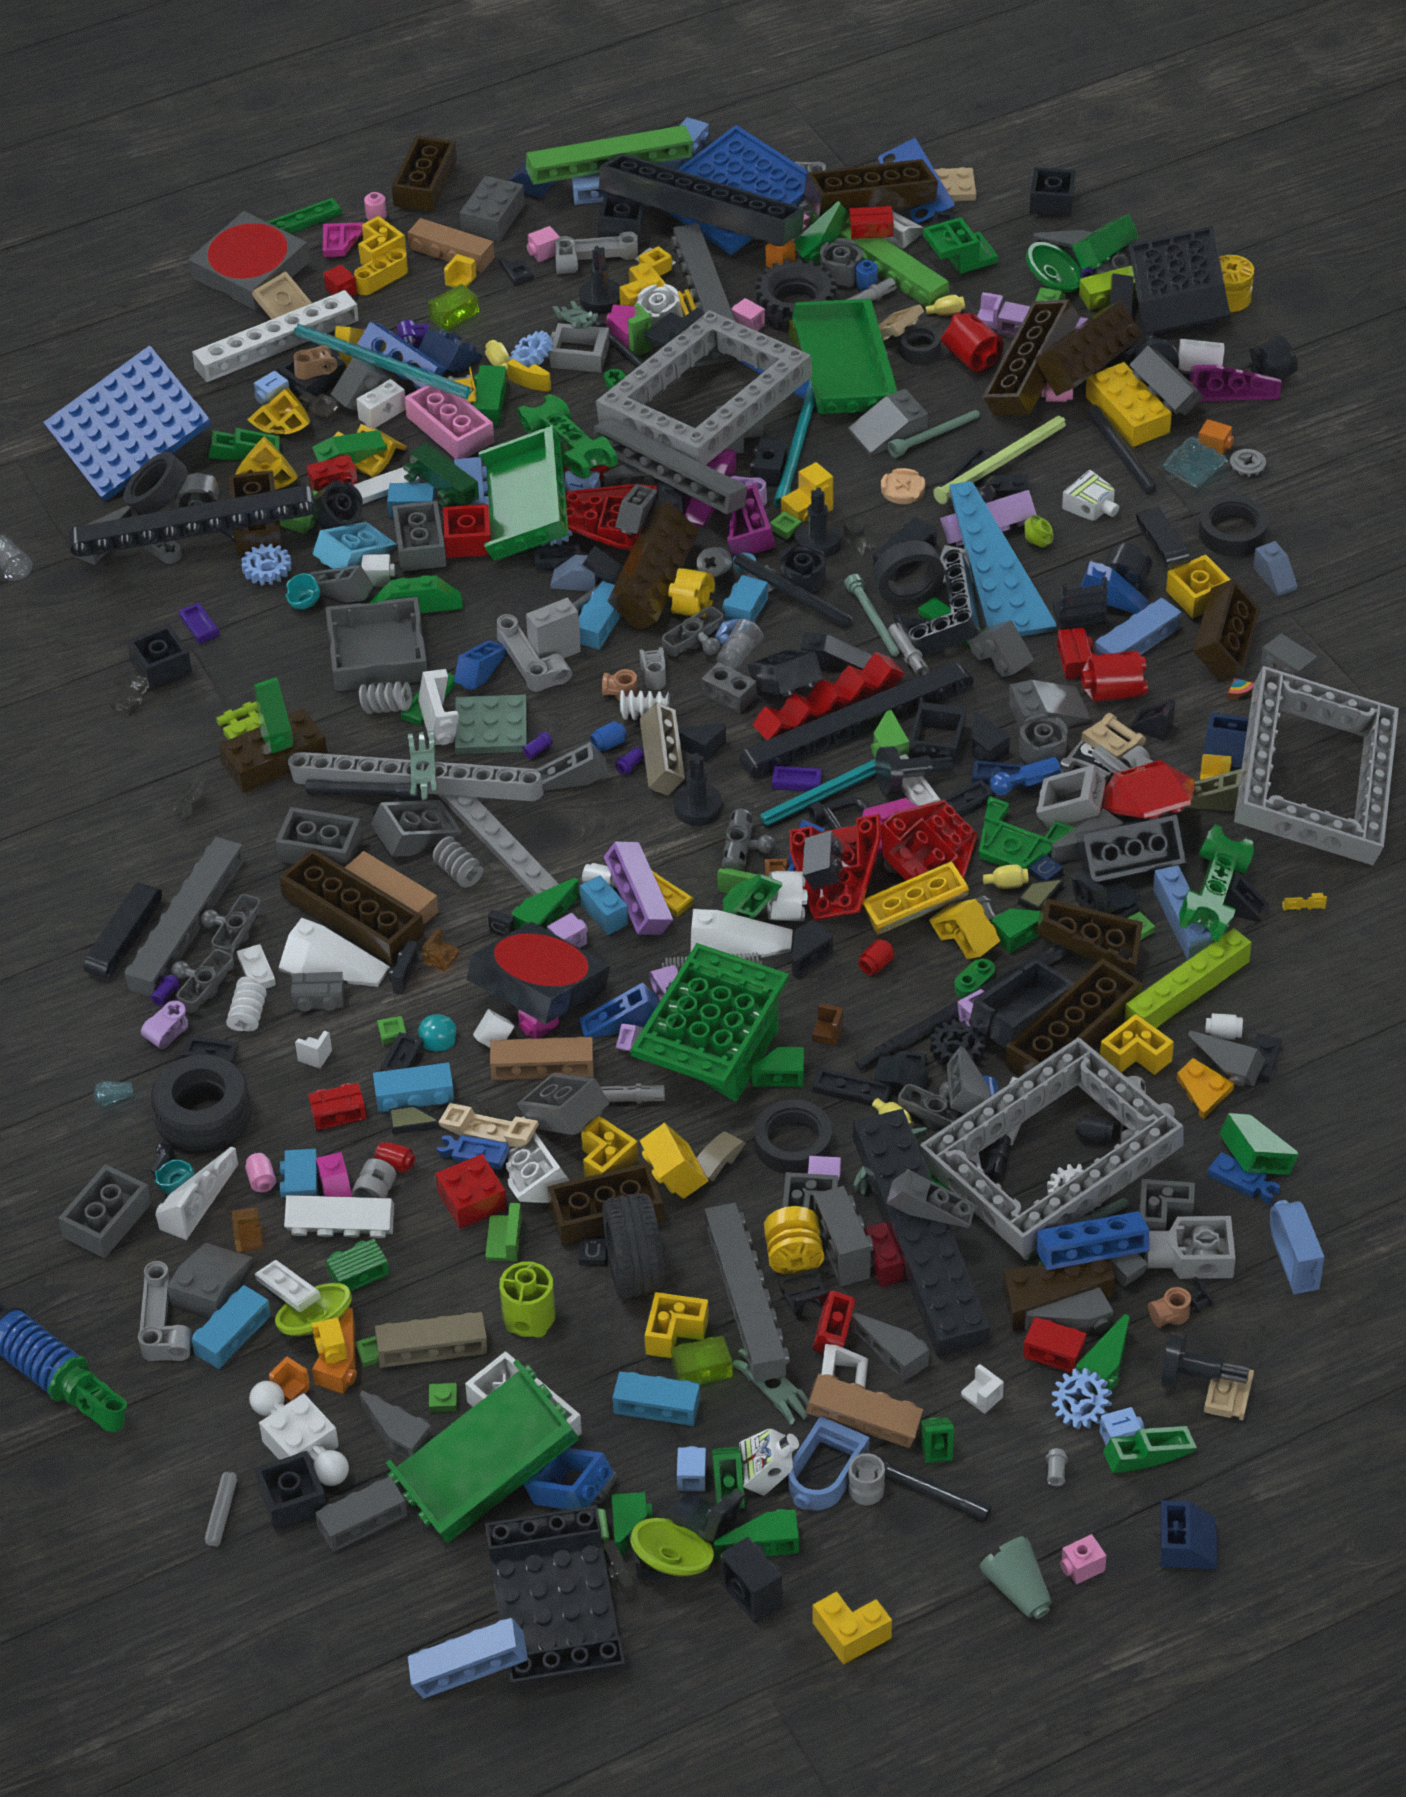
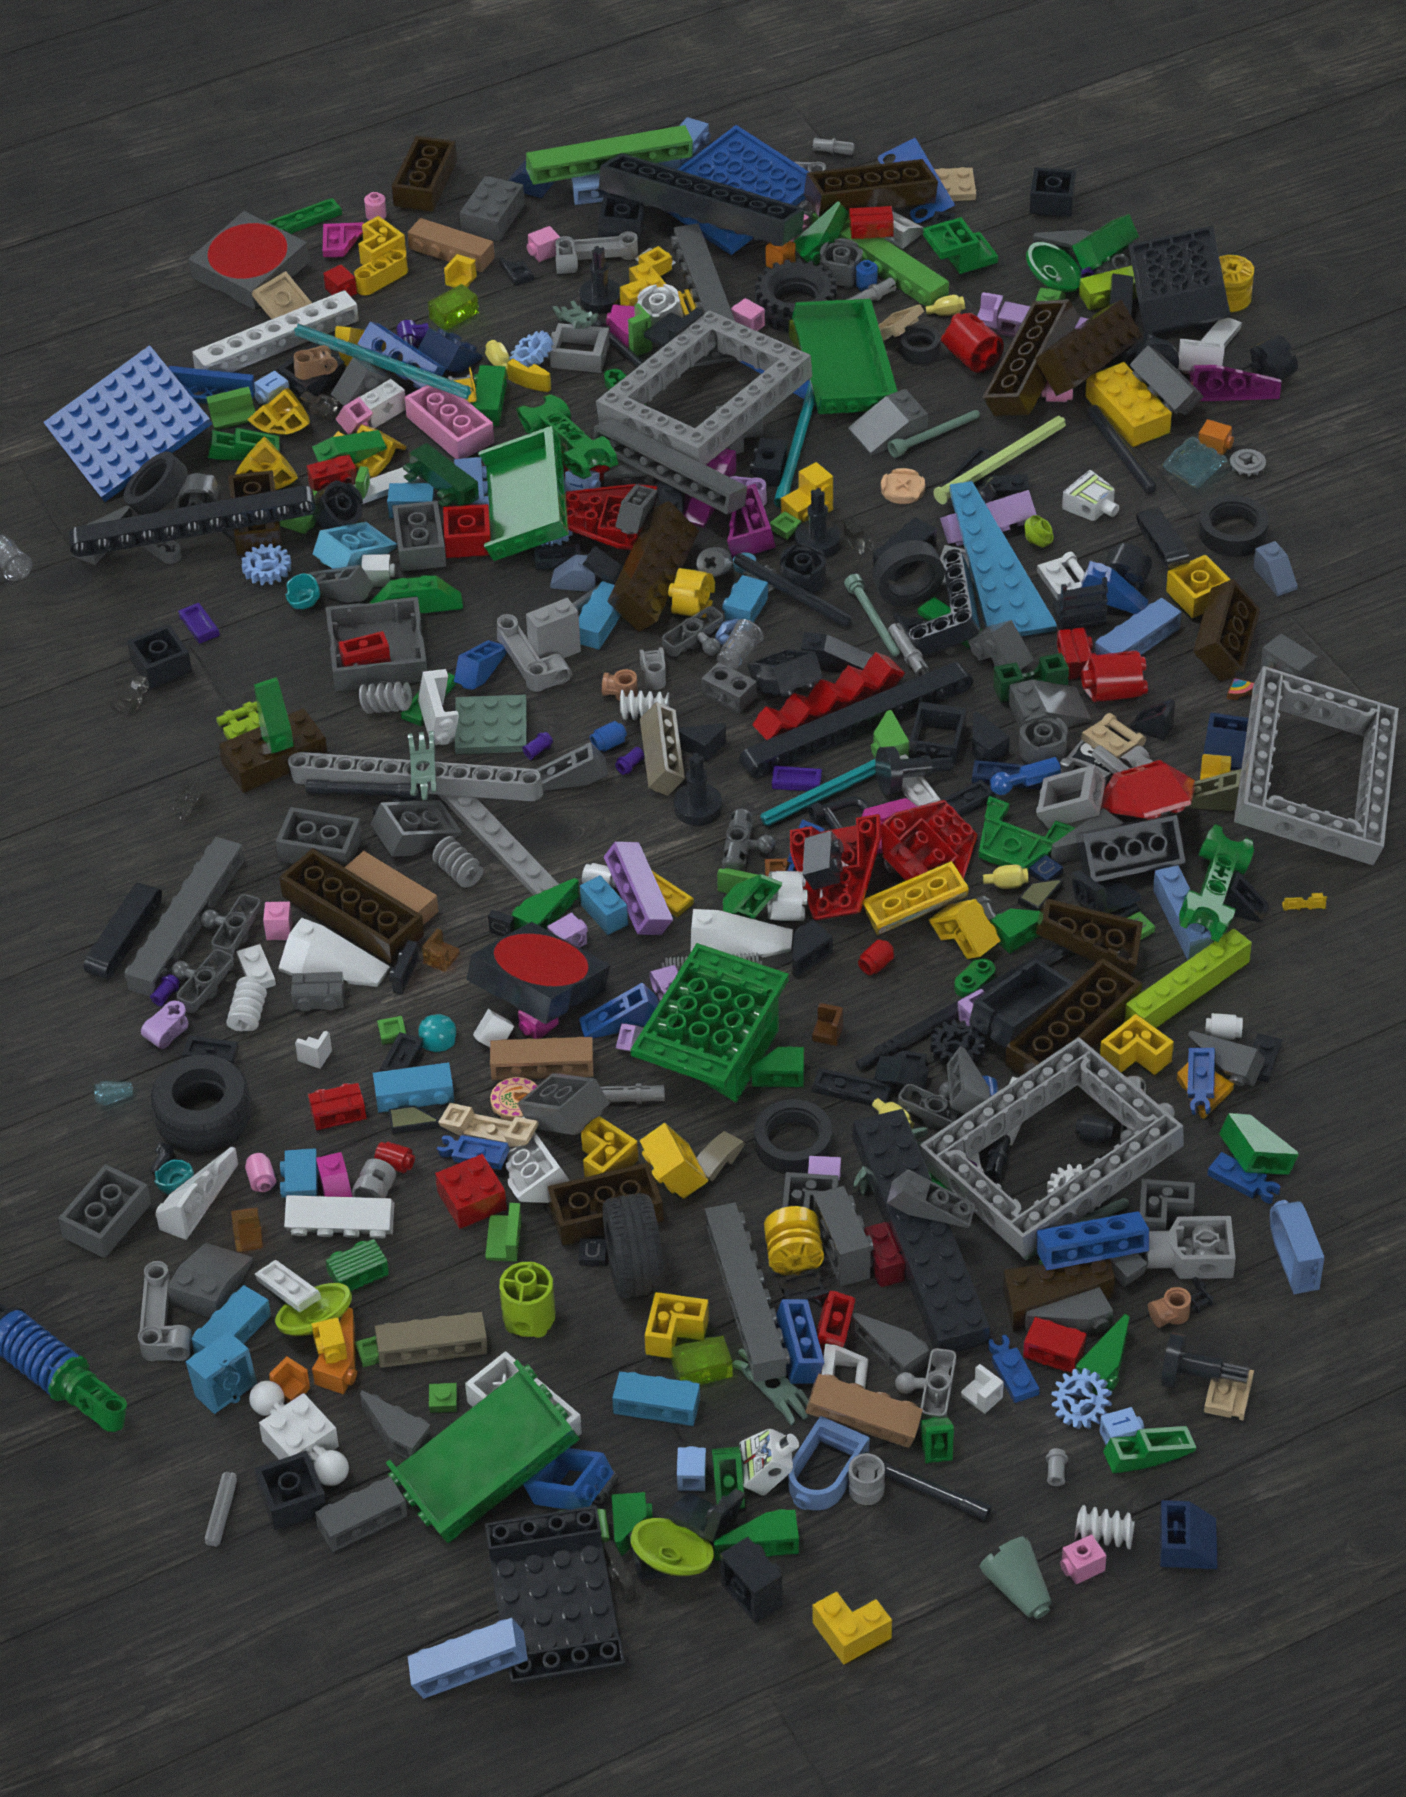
(211, 382): none -> blue fence
(221, 1372): none -> dark azure brick
(231, 408): none -> bright green panel
(277, 920): none -> bright pink brick
(354, 415): none -> bright pink brick
(363, 481): none -> bright green tile
(365, 650): none -> red brick
(508, 1094): none -> light nougat tile
(800, 1339): none -> blue brick
(833, 146): none -> light grey axle
(934, 1399): none -> light grey piece
(1013, 1371): none -> blue plate
(1050, 669): none -> dark green arch
(1055, 574): none -> white plate
(1105, 1526): none -> white piece
(1201, 1077): none -> blue plate
(1223, 331): none -> white tile

